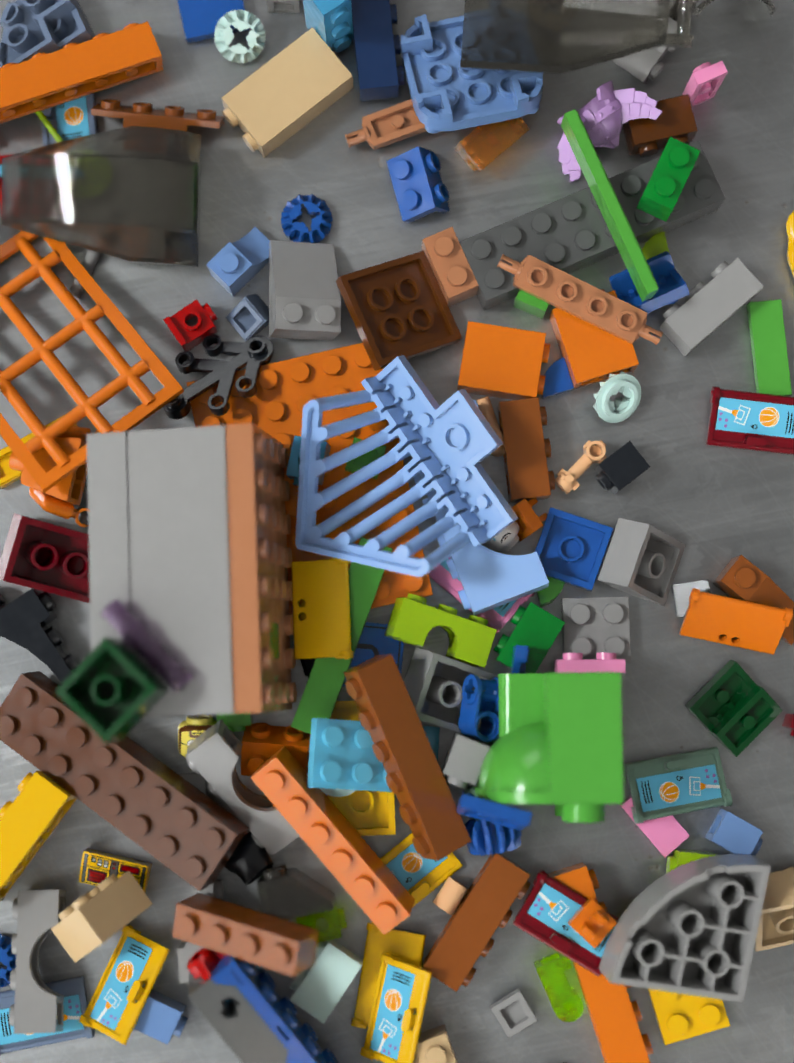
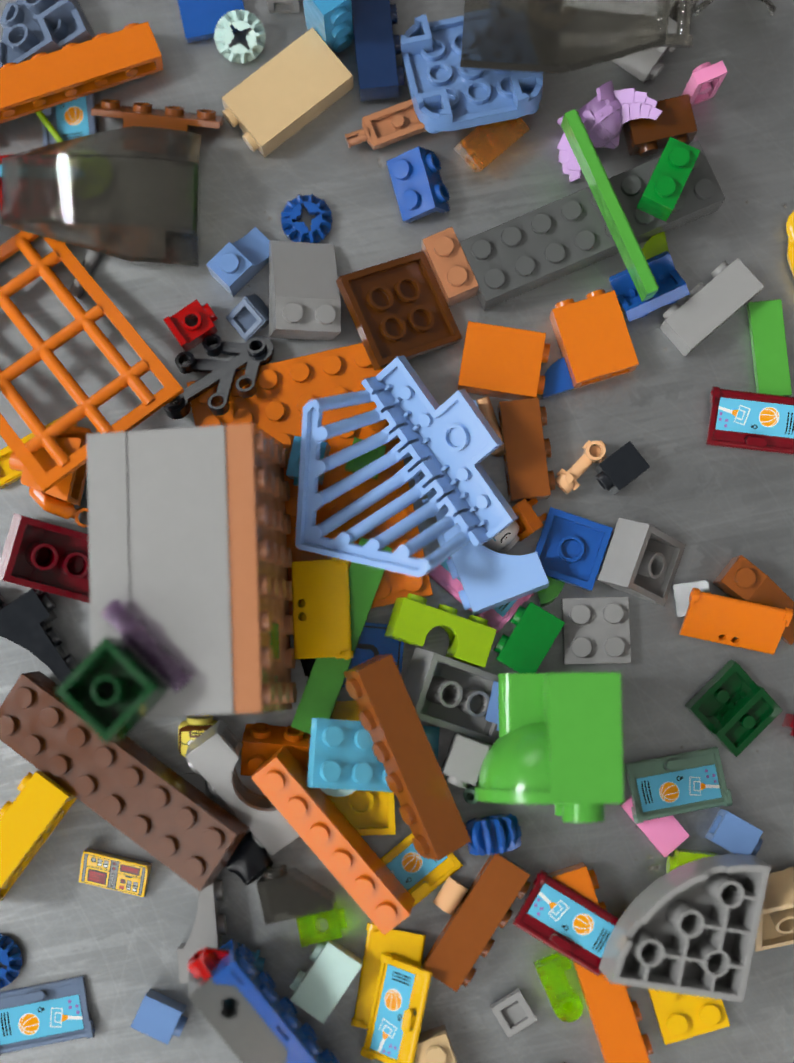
(36, 1005): light grey arch -> none
(100, 914): tan brick -> none
(113, 1002): door -> none
(236, 722): bright green plate -> none
(246, 934): dark orange brick -> none
(479, 706): blue piece -> none
(493, 812): blue tile -> none
(519, 659): blue tile -> none
(530, 304): bright green tile -> none
(576, 664): bright pink plate -> none
(580, 299): nougat plate -> none
(592, 922): orange tile -> none
(621, 407): light aqua gear -> none

